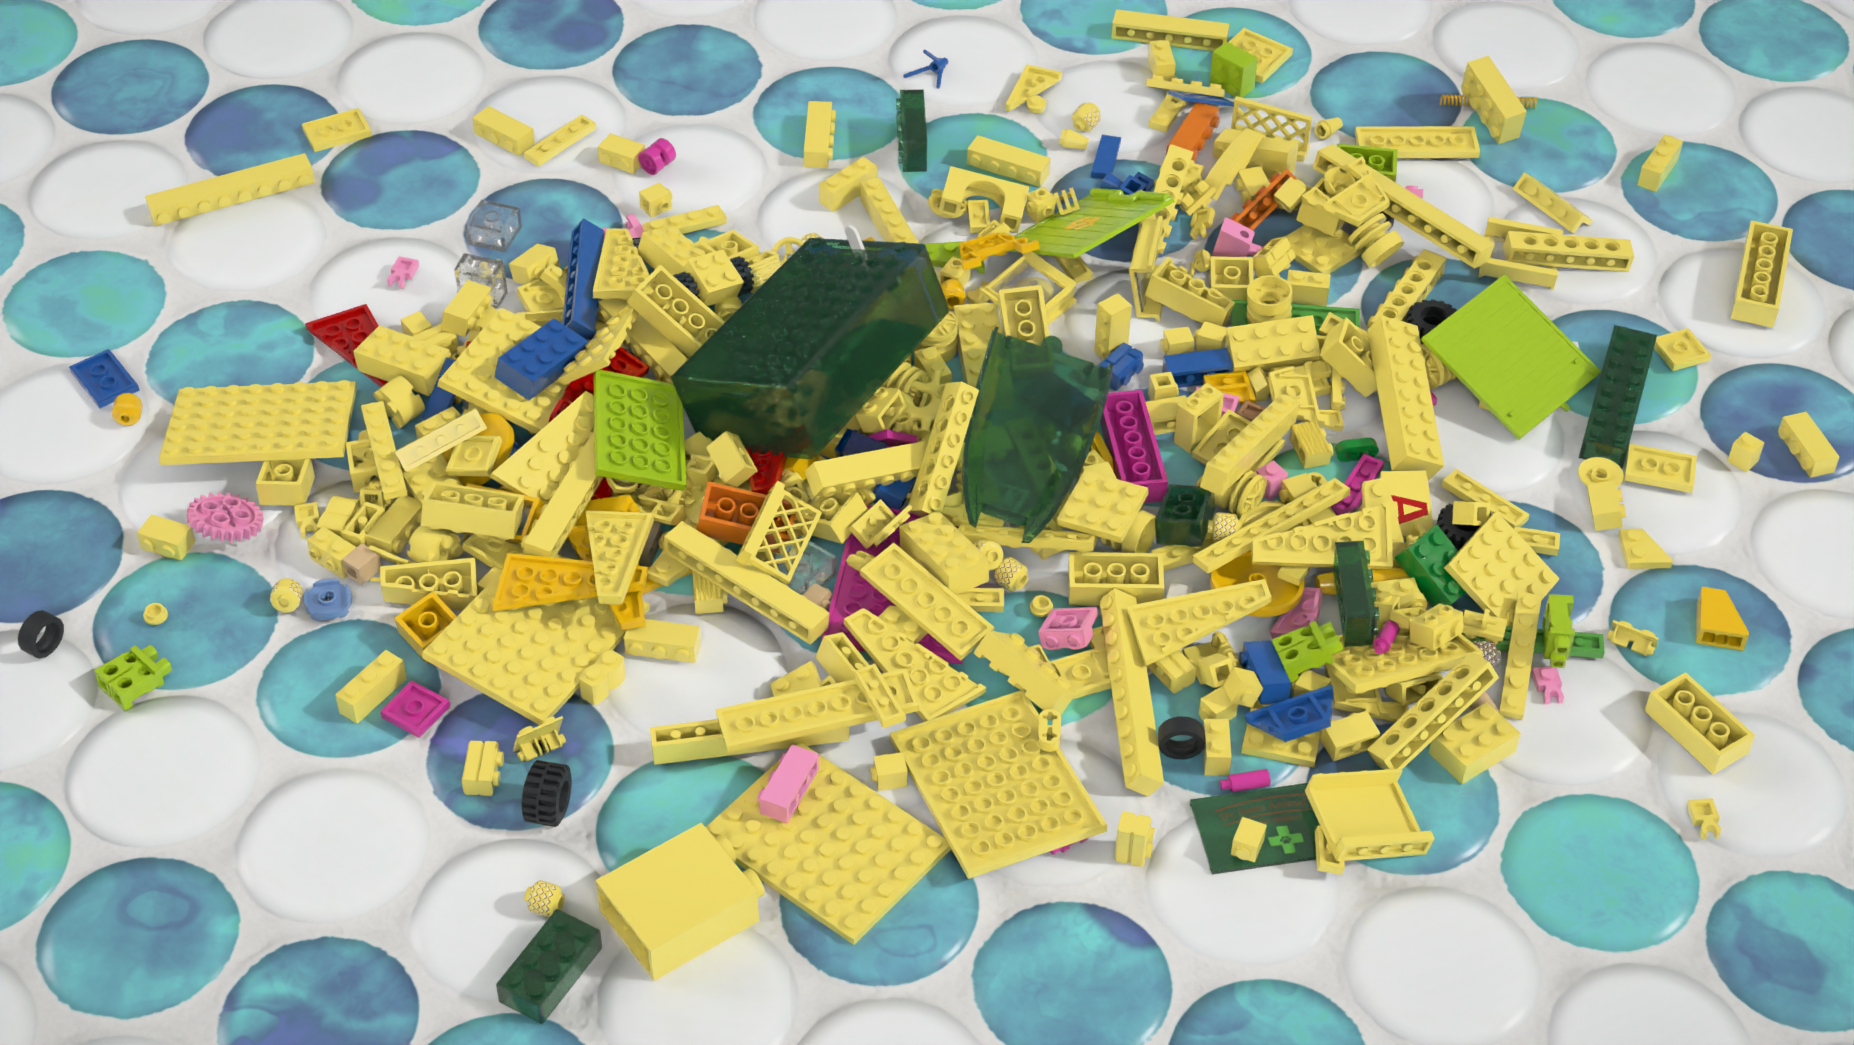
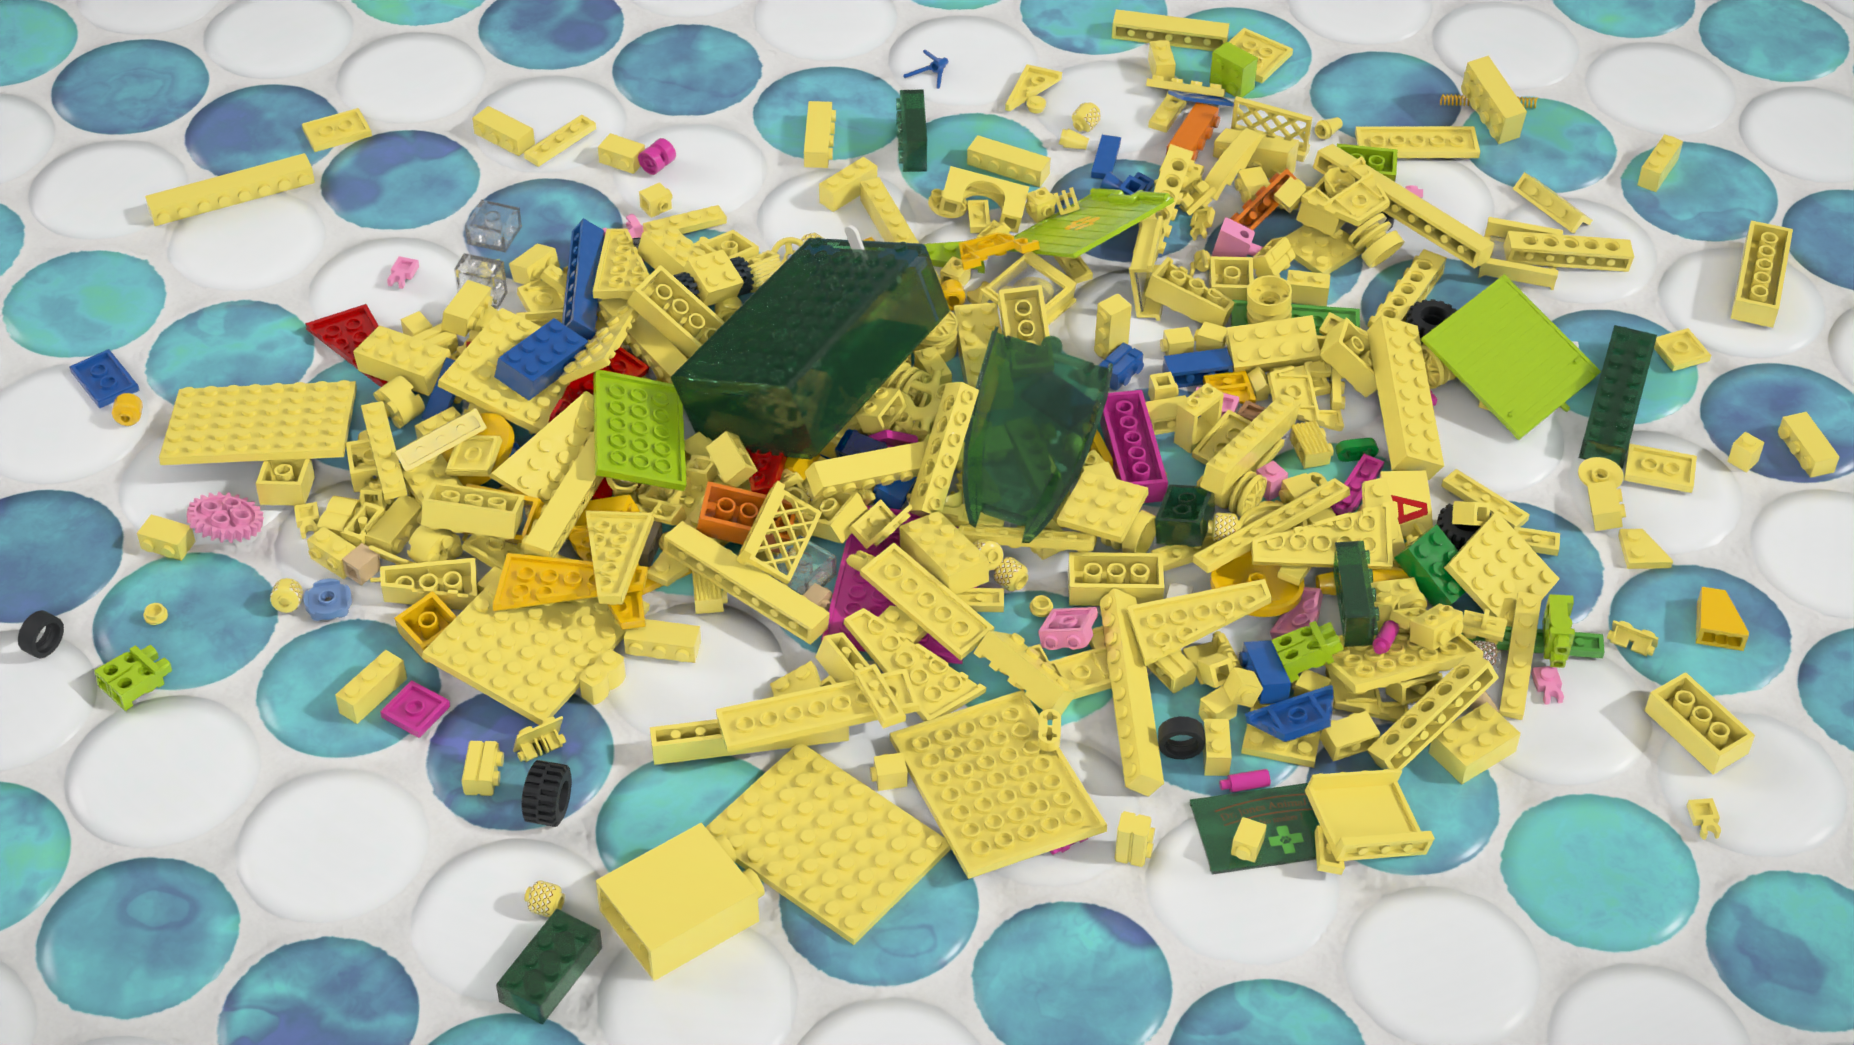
(788, 783): bright pink brick -> none

